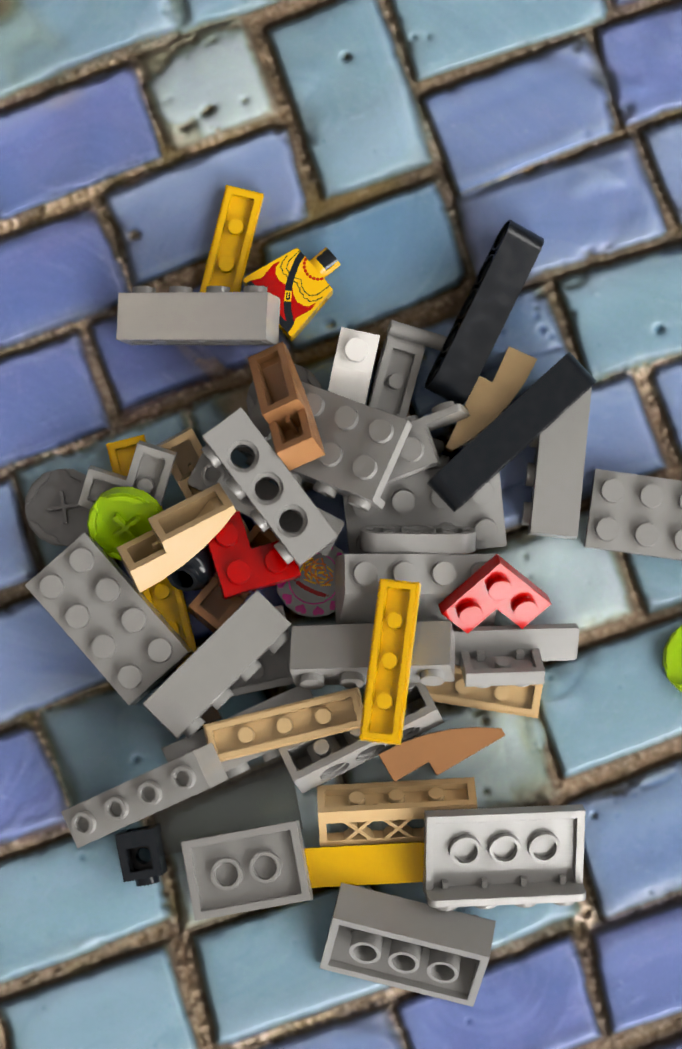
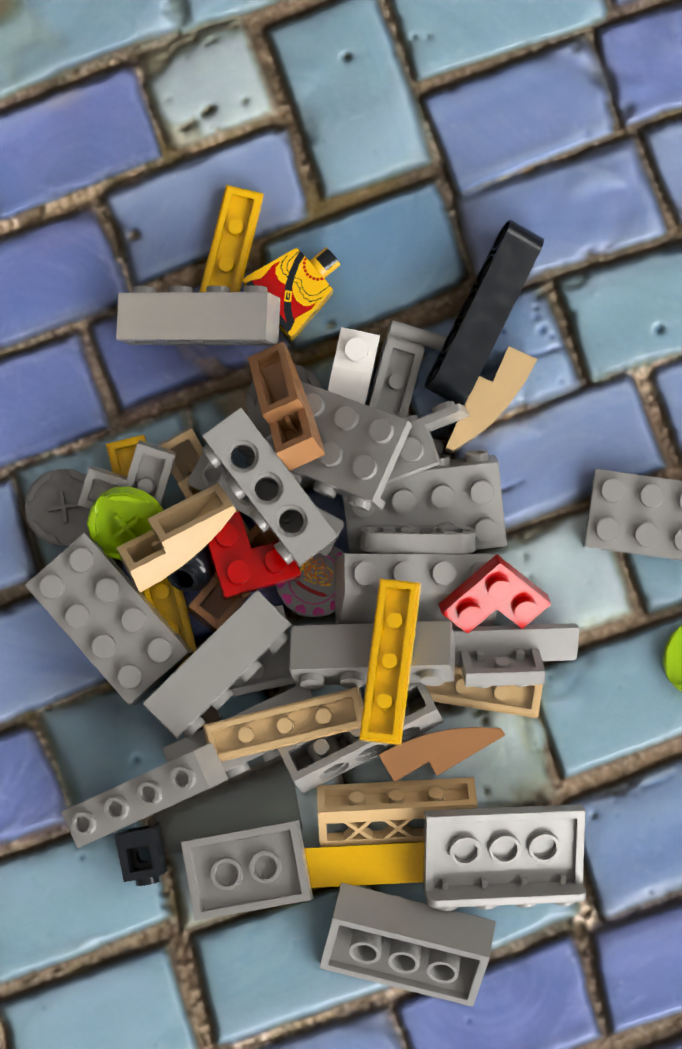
(511, 432): black beam -> none
(558, 474): light grey brick -> none

